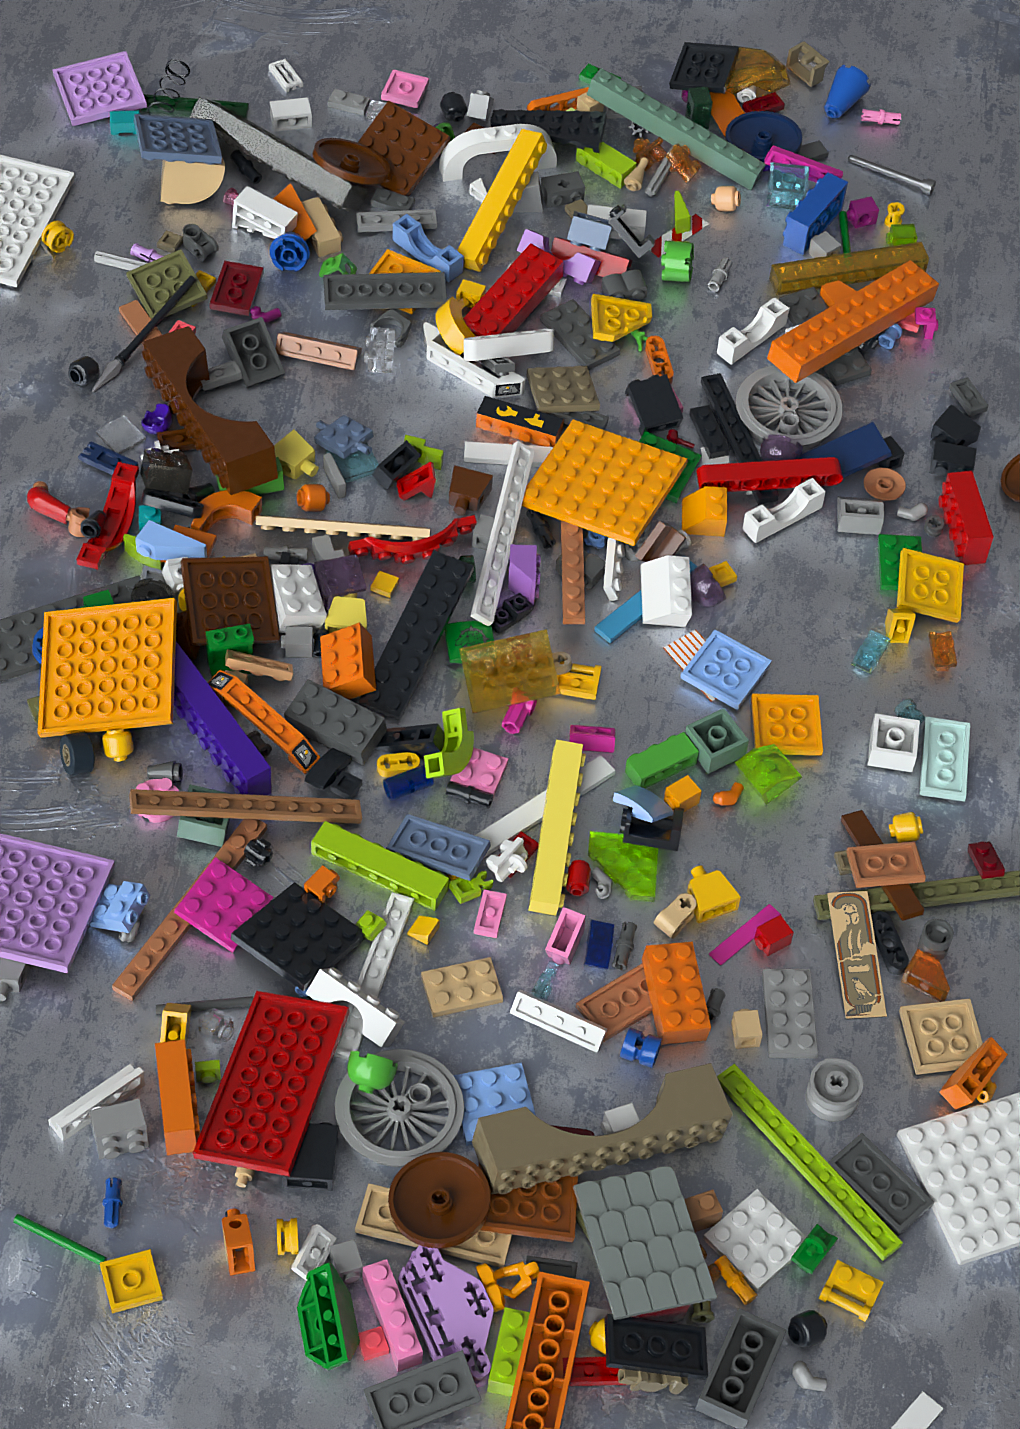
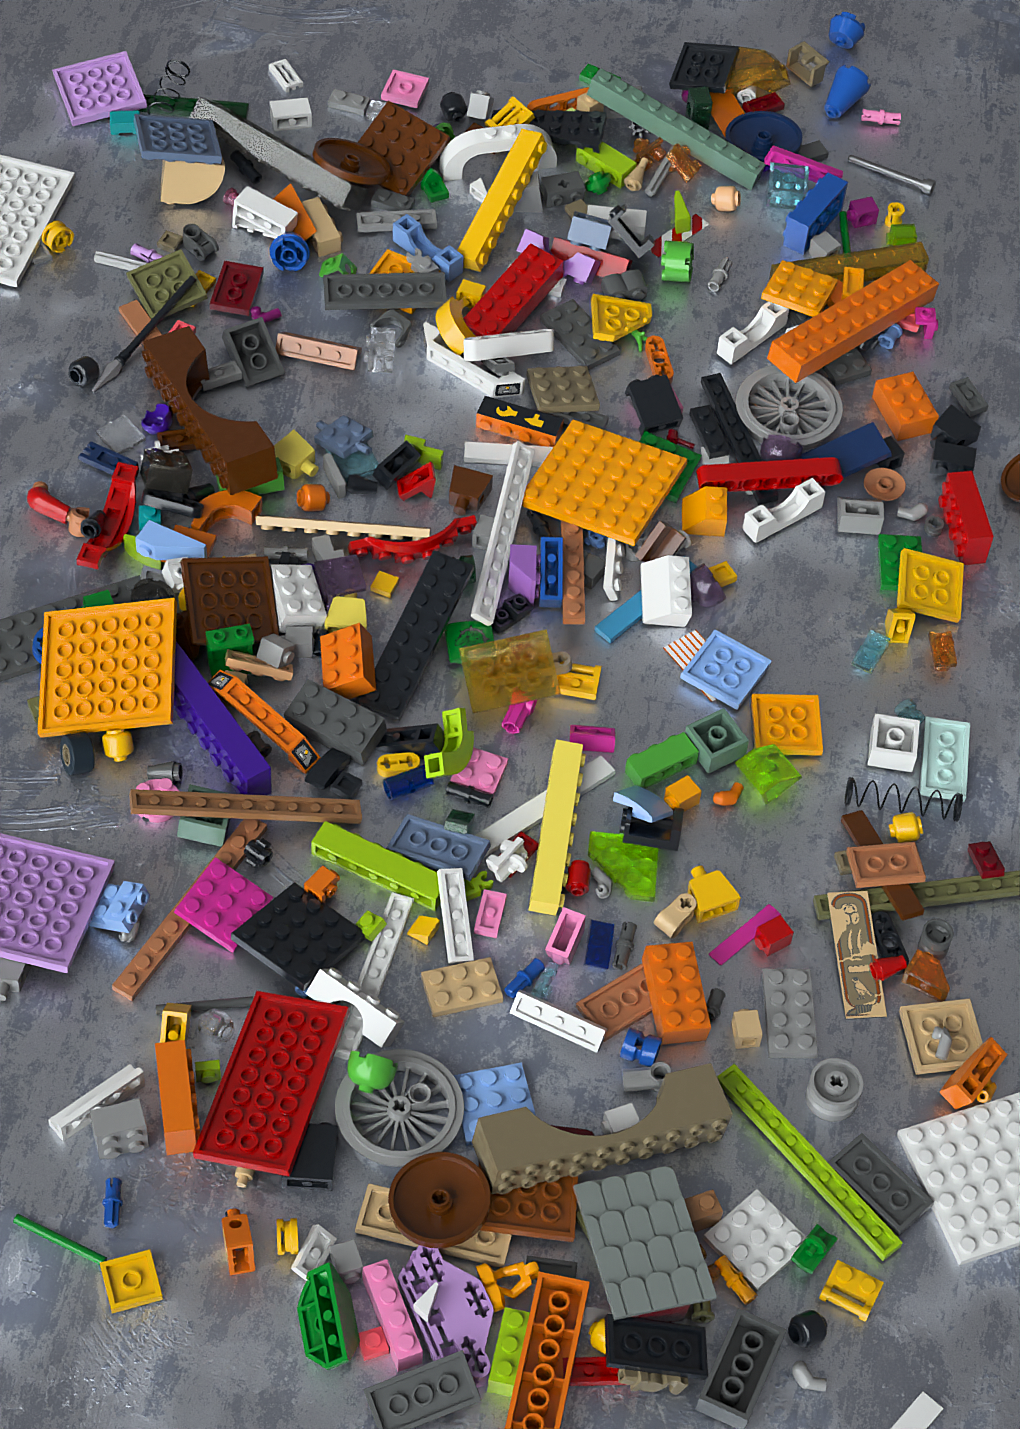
(276, 651): none -> light grey brick
(360, 485): none -> black cone
(421, 264): none -> light grey plate
(425, 1303): none -> white piece
(434, 186): none -> green tile
(455, 915): none -> white plate
(459, 821): none -> tile
(519, 115): none -> yellow plate
(524, 978): none -> blue axle
(551, 572): none -> blue brick
(598, 182): none -> green plate
(644, 1078): none -> light grey piece
(799, 288): none -> light orange plate
(845, 30): none -> blue cone
(852, 281): none -> light orange tile
(886, 967): none -> red cone
(905, 406): none -> orange brick
(945, 1042): none -> light grey arm
(957, 806): none -> black piece

